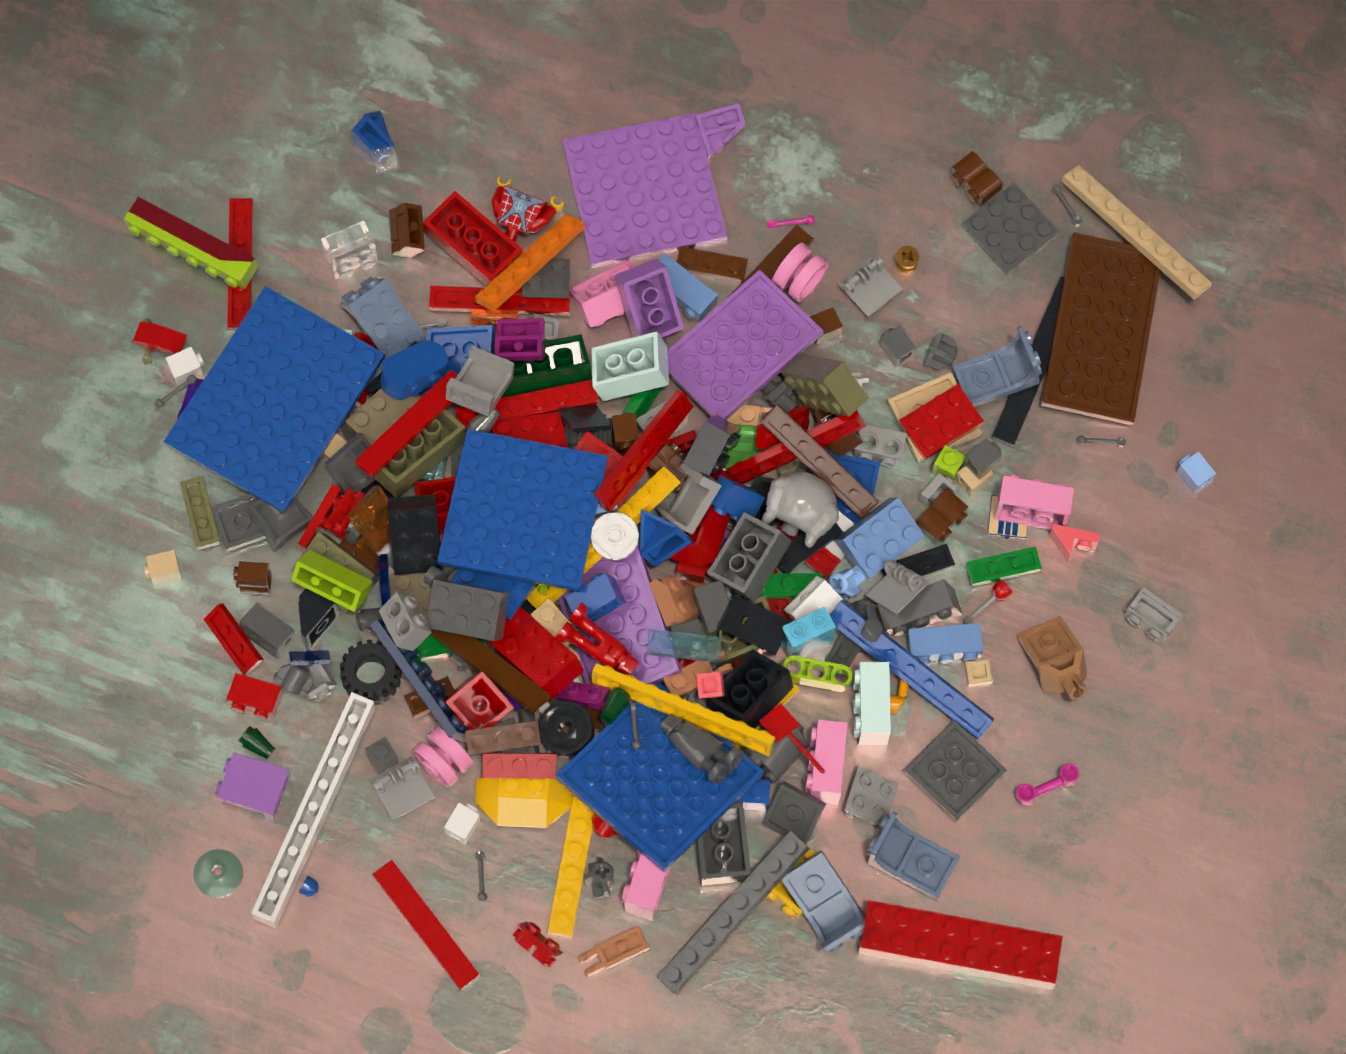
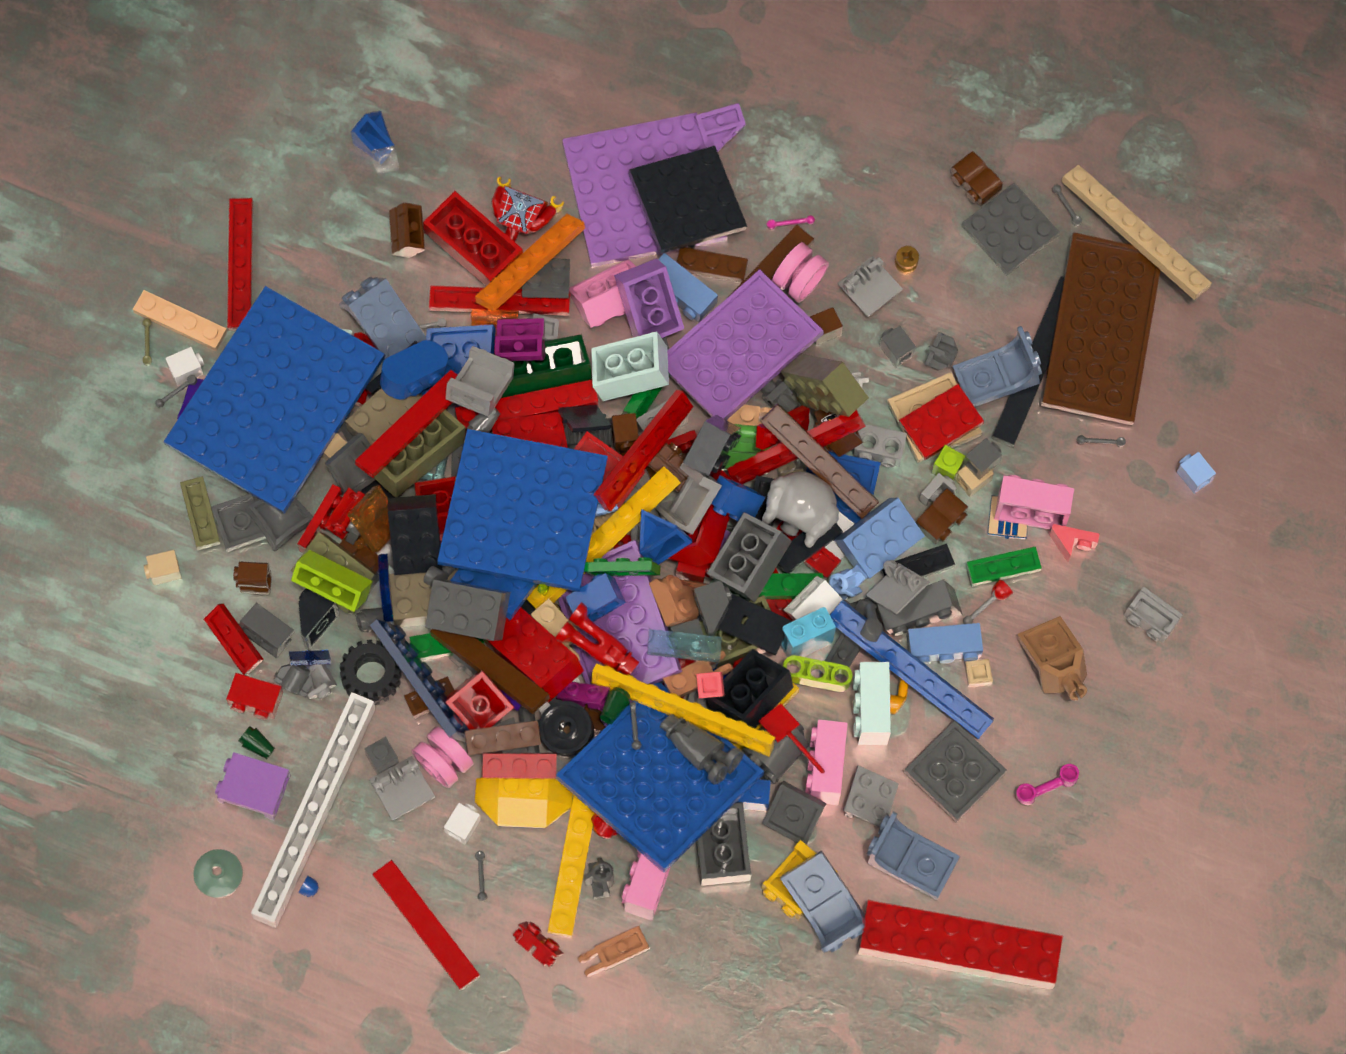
(158, 337): red slope -> none
(180, 320): none -> light nougat plate
(191, 243): brick -> none
(349, 250): clear brick -> none
(405, 621): light grey brick -> none
(614, 536): white tile -> none
(623, 567): none -> green plate
(687, 199): none -> black plate
(733, 912): plate -> none

